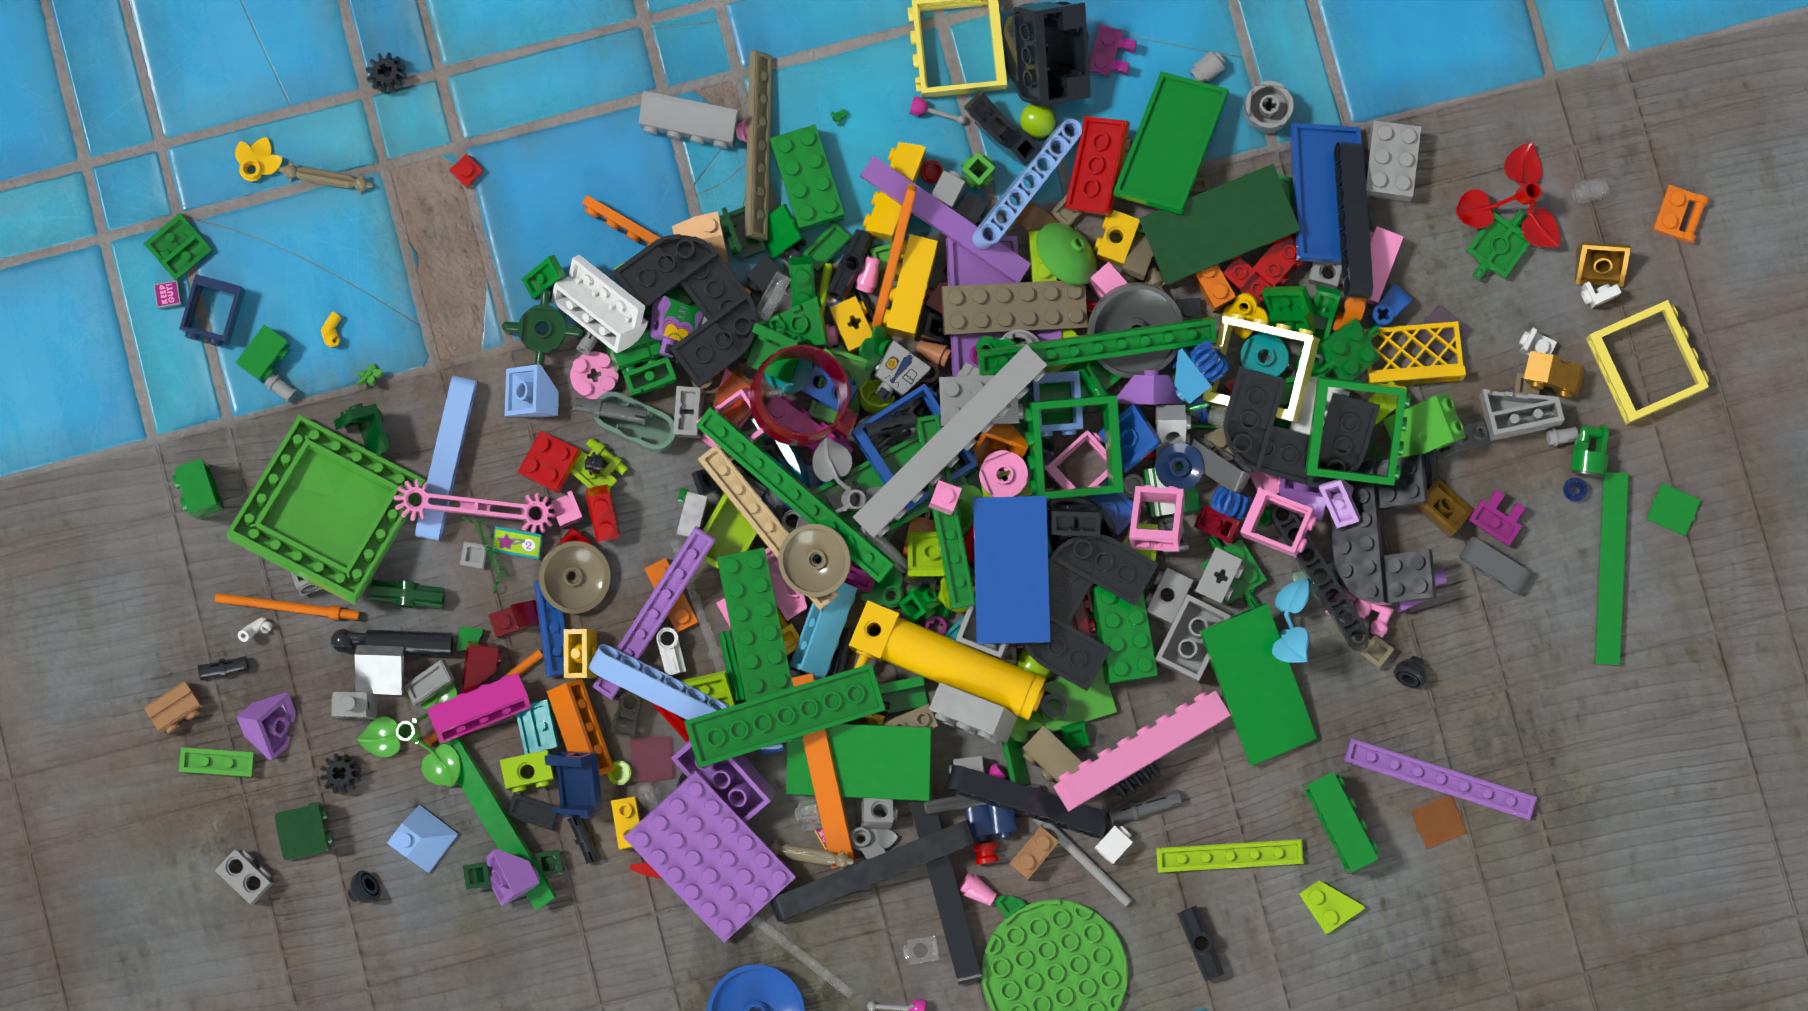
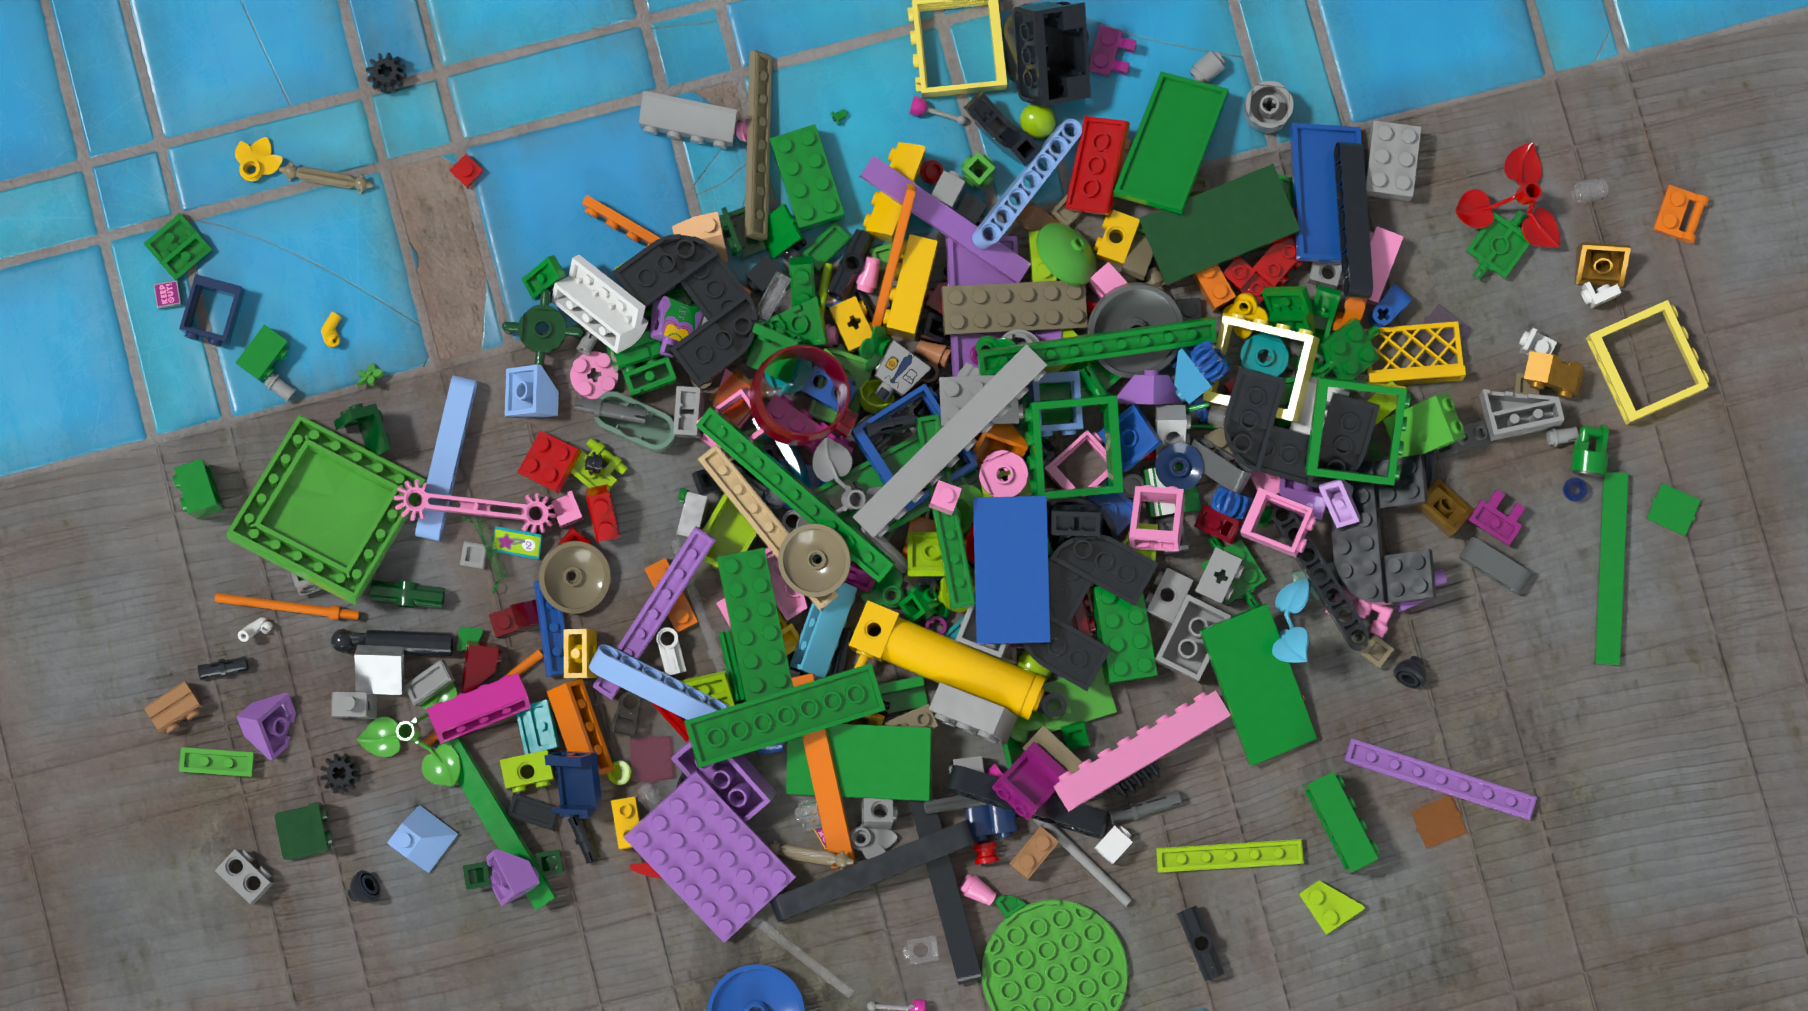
(1029, 781): none -> magenta panel

